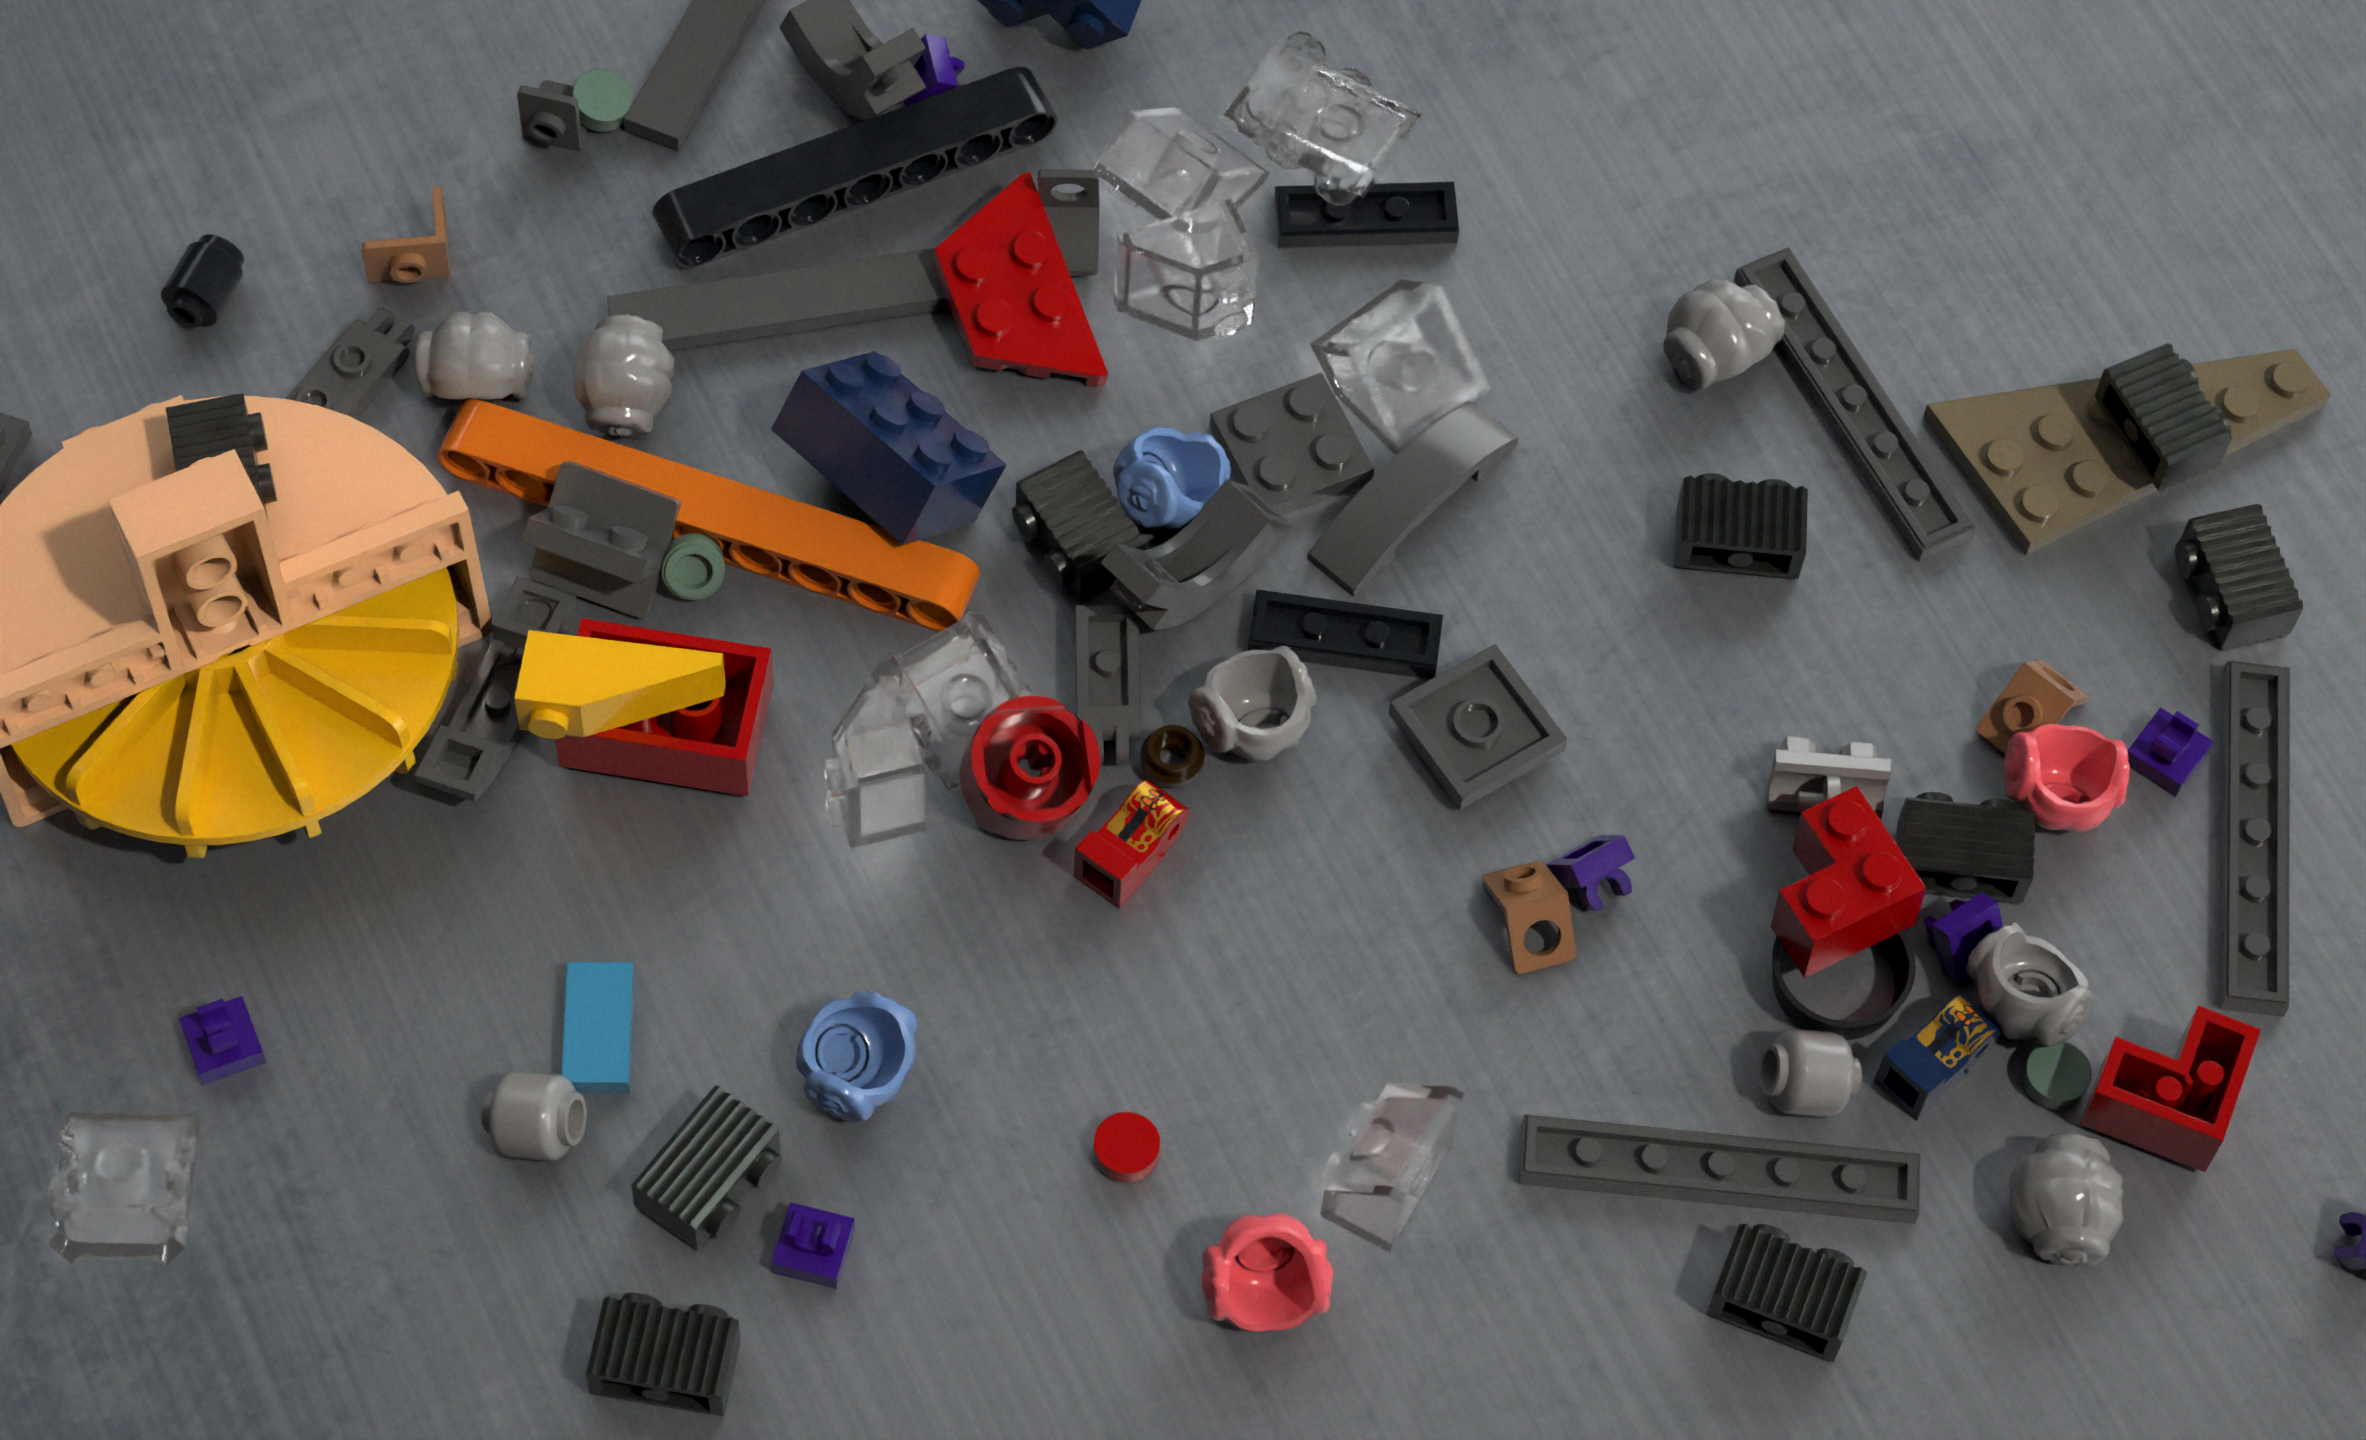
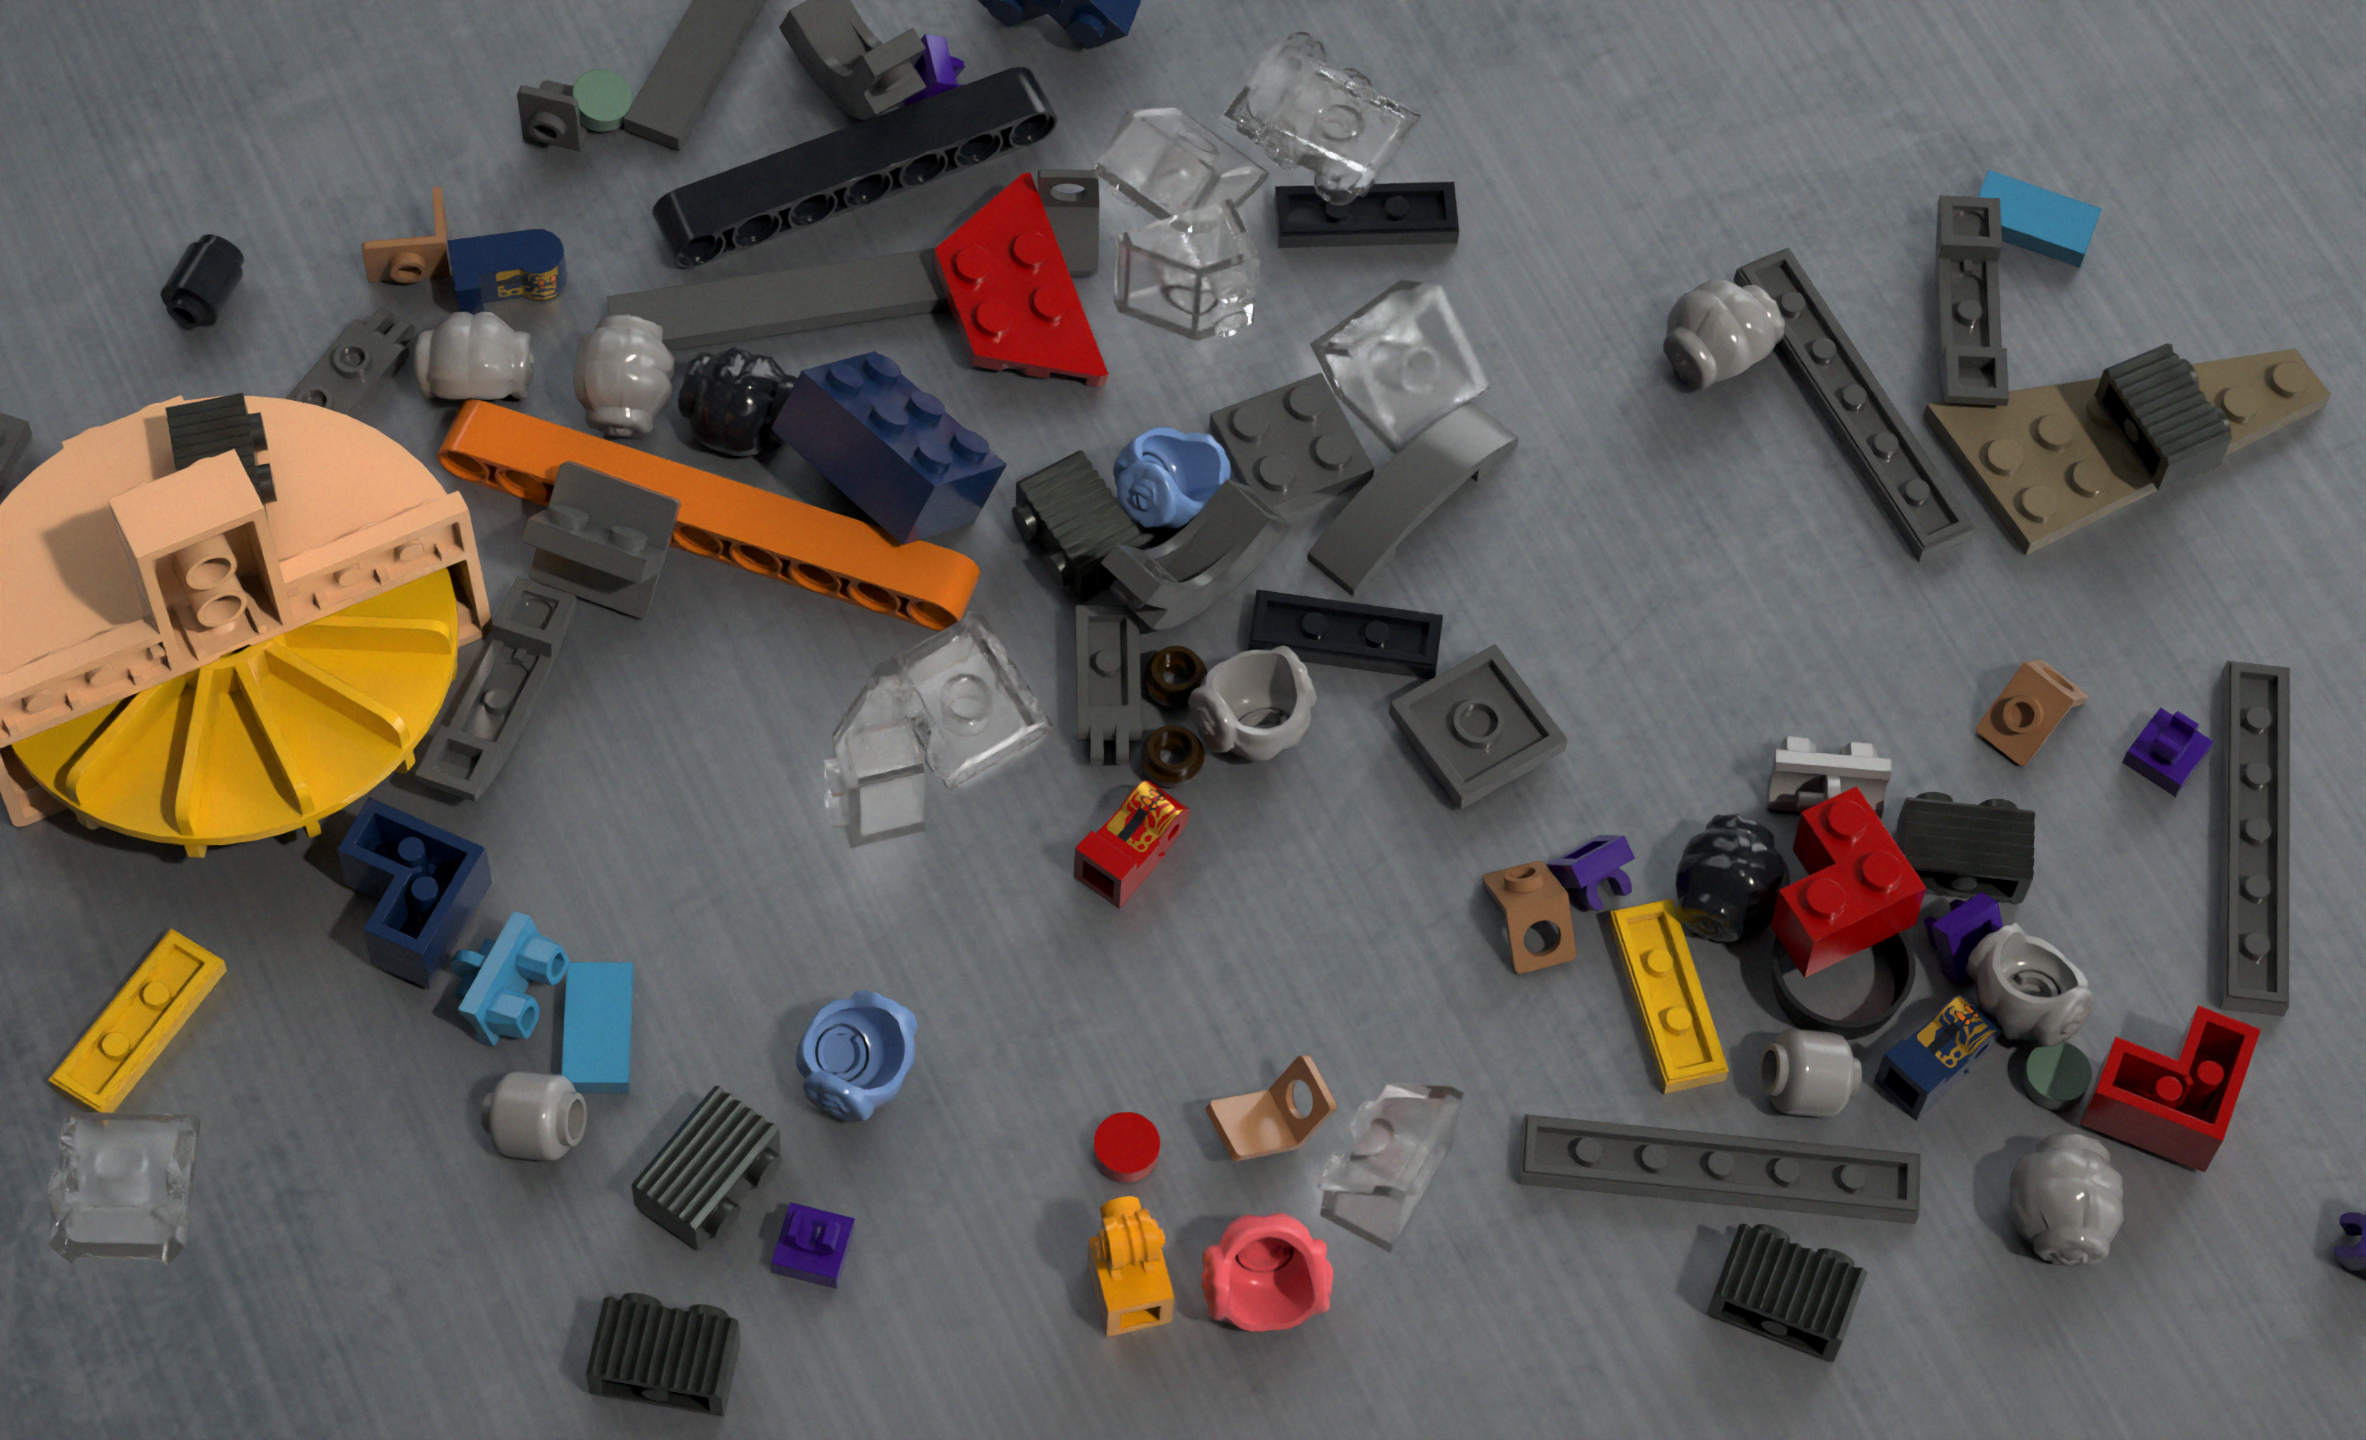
(138, 1024): none -> yellow tile
(222, 1039): dark purple tile -> none
(424, 883): none -> dark blue brick
(500, 975): none -> dark azure hips
(507, 267): none -> dark blue leg
(602, 684): yellow slope -> none
(693, 566): sand green tile -> none
(695, 746): red brick -> none
(734, 400): none -> black hair
(1052, 741): red brick -> none
(1129, 1269): none -> light orange brick
(1173, 661): none -> dark brown plate
(1268, 1119): none -> medium nougat bracket
(1668, 996): none -> yellow tile
(1729, 879): none -> black hair
(1741, 526): pearl dark grey brick -> none
(1969, 301): none -> dark grey slope
(2042, 218): none -> dark azure tile
(2066, 775): coral hair -> none
(2238, 576): pearl dark grey brick -> none

